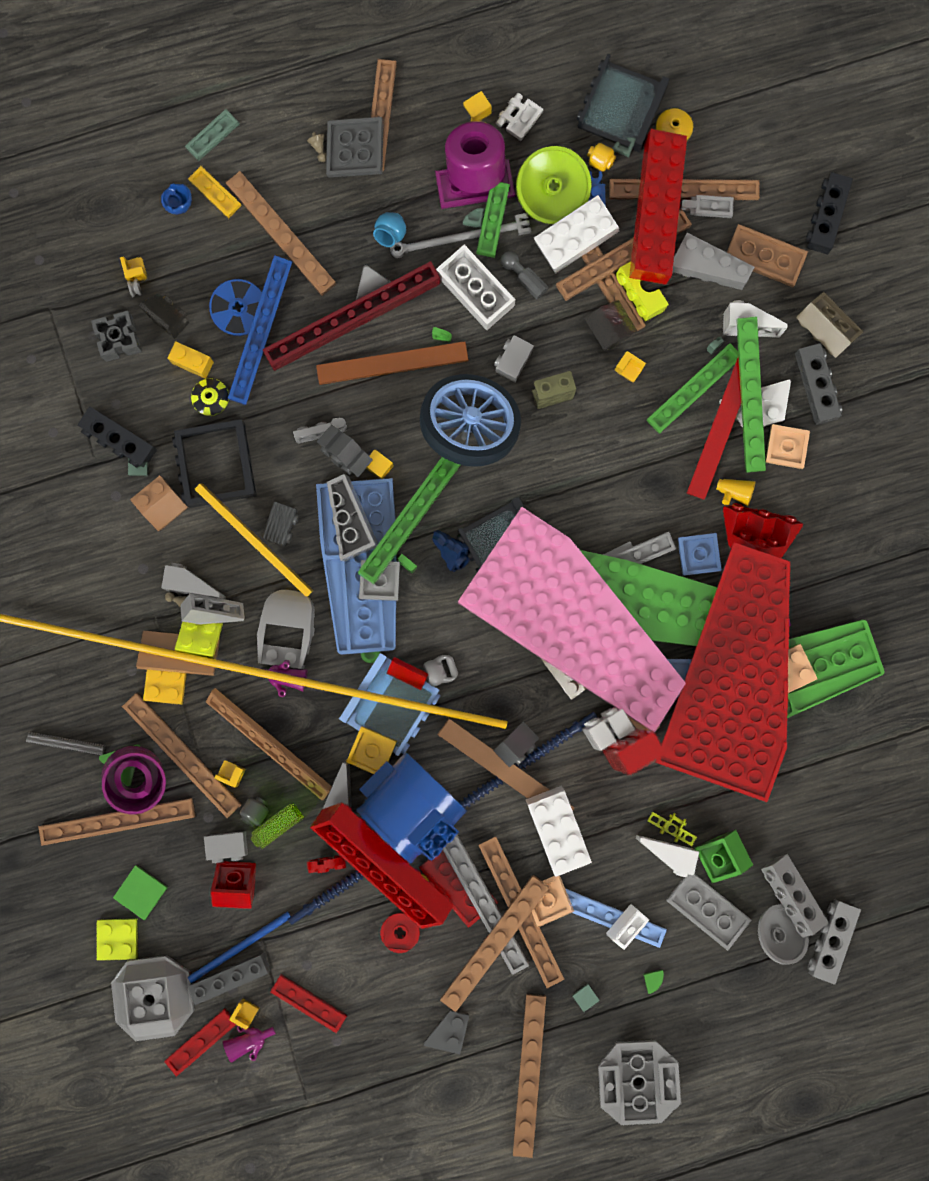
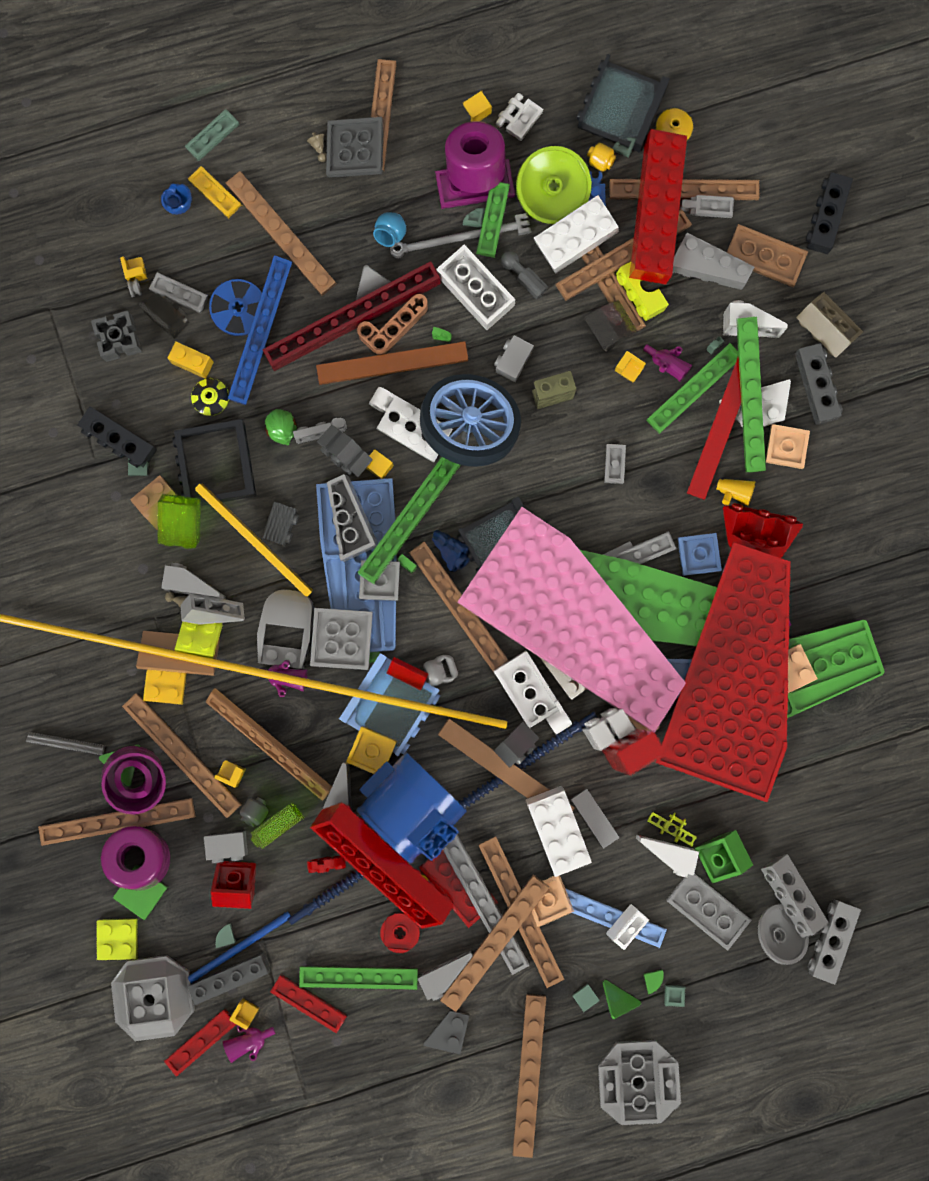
(155, 864): none -> magenta piece
(178, 292): none -> light grey tile
(179, 521): none -> clear neon green brick
(225, 936): none -> sand green tile
(280, 426): none -> bright green hair
(341, 639): none -> light grey plate
(358, 977): none -> bright green plate
(387, 403): none -> white hinge
(395, 322): none -> nougat beam
(438, 979): none -> light grey slope
(450, 595): none -> medium nougat tile
(526, 707): none -> white hinge
(595, 818): none -> light grey tile
(615, 464): none -> light grey plate
(618, 1000): none -> bright green piece
(668, 362): none -> magenta piece
(674, 995): none -> sand green tile

